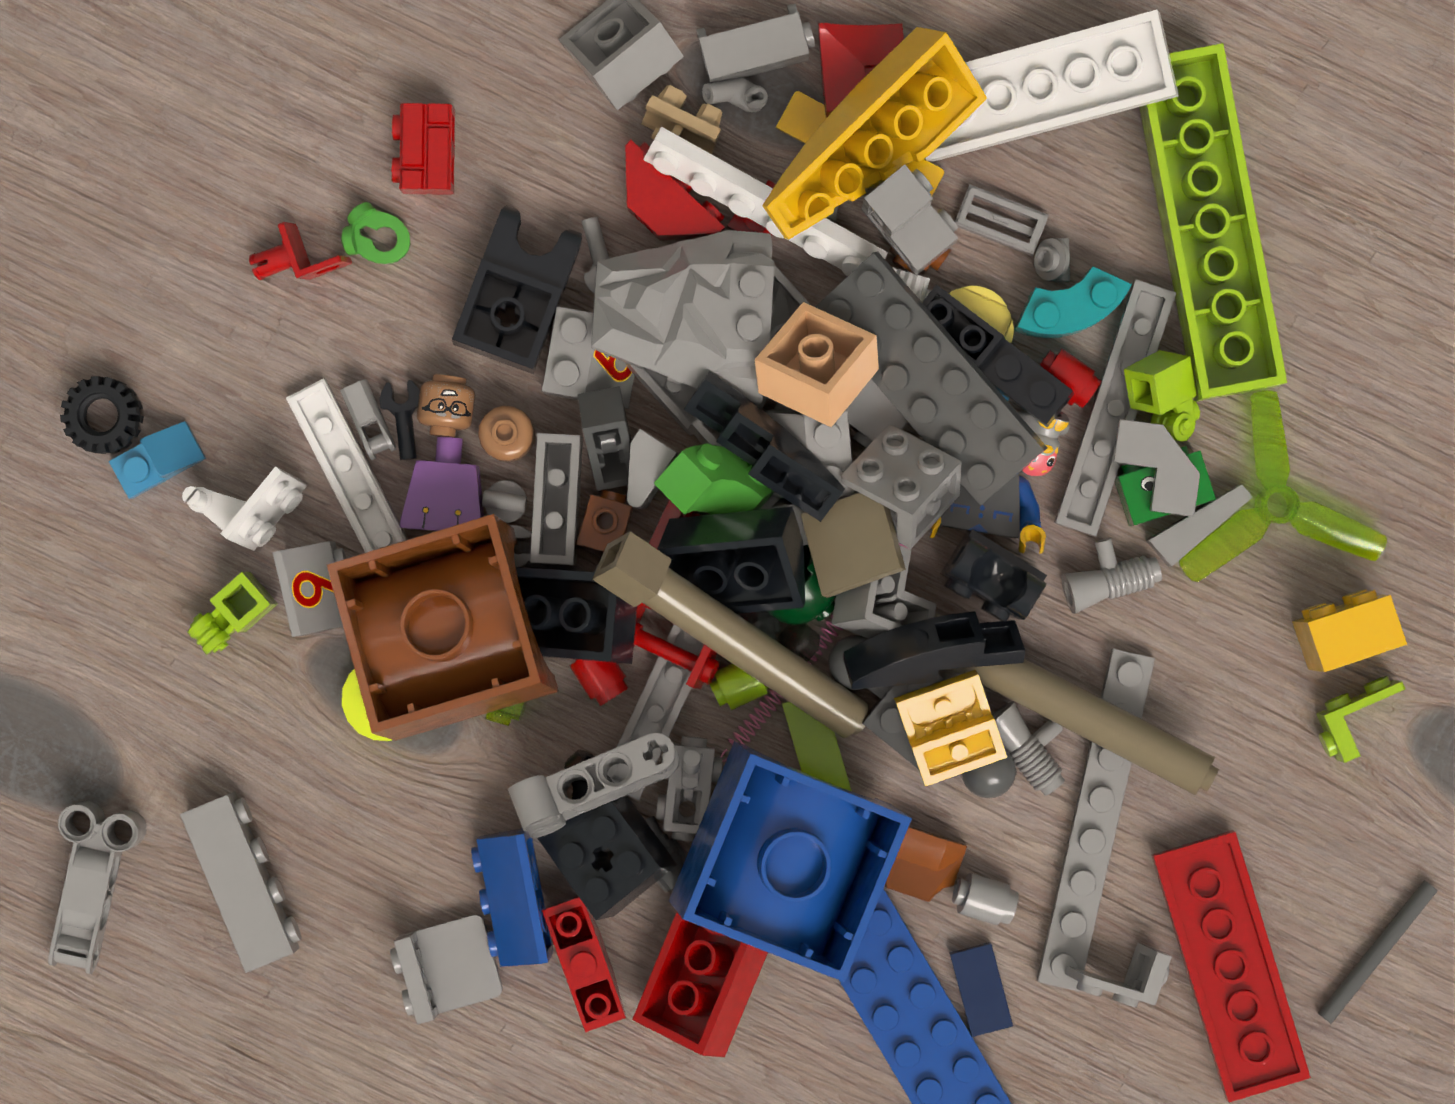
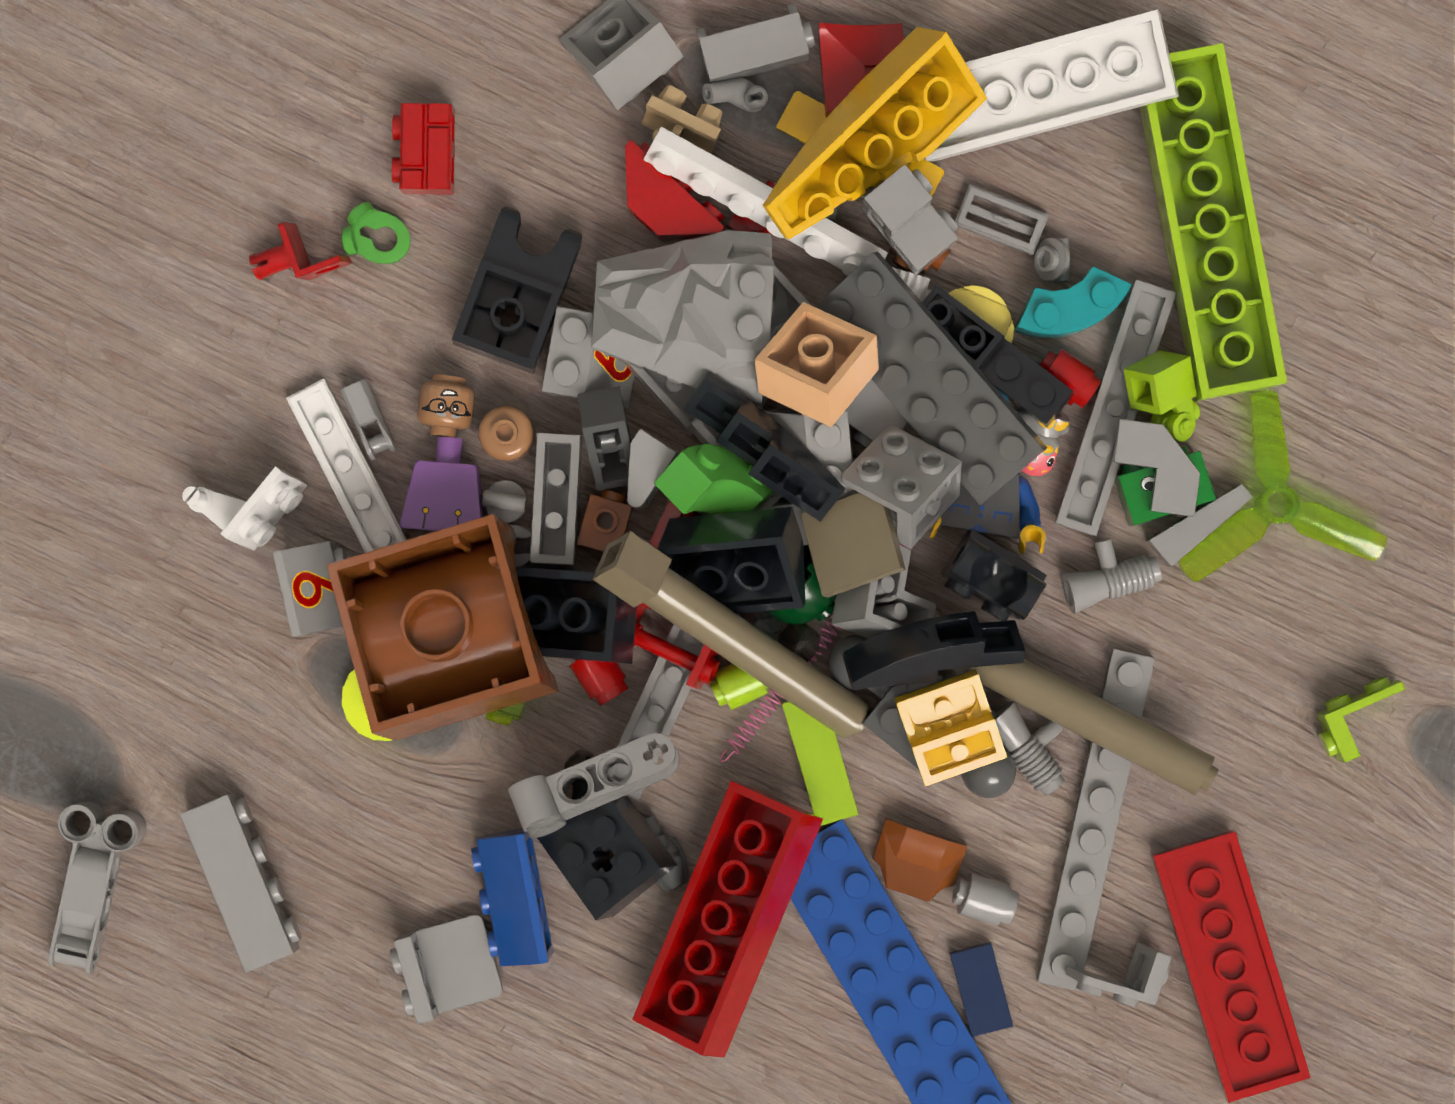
(76, 410): black tyre -> none
(157, 459): dark azure slope -> none
(237, 609): lime brick -> none
(403, 417): black bar -> none
(585, 963): red slope -> none
(596, 246): light grey bar -> none
(689, 783): light grey brick -> none
(788, 862): blue piece -> none
(1349, 632): yellow brick -> none
(1377, 952): dark grey piece -> none

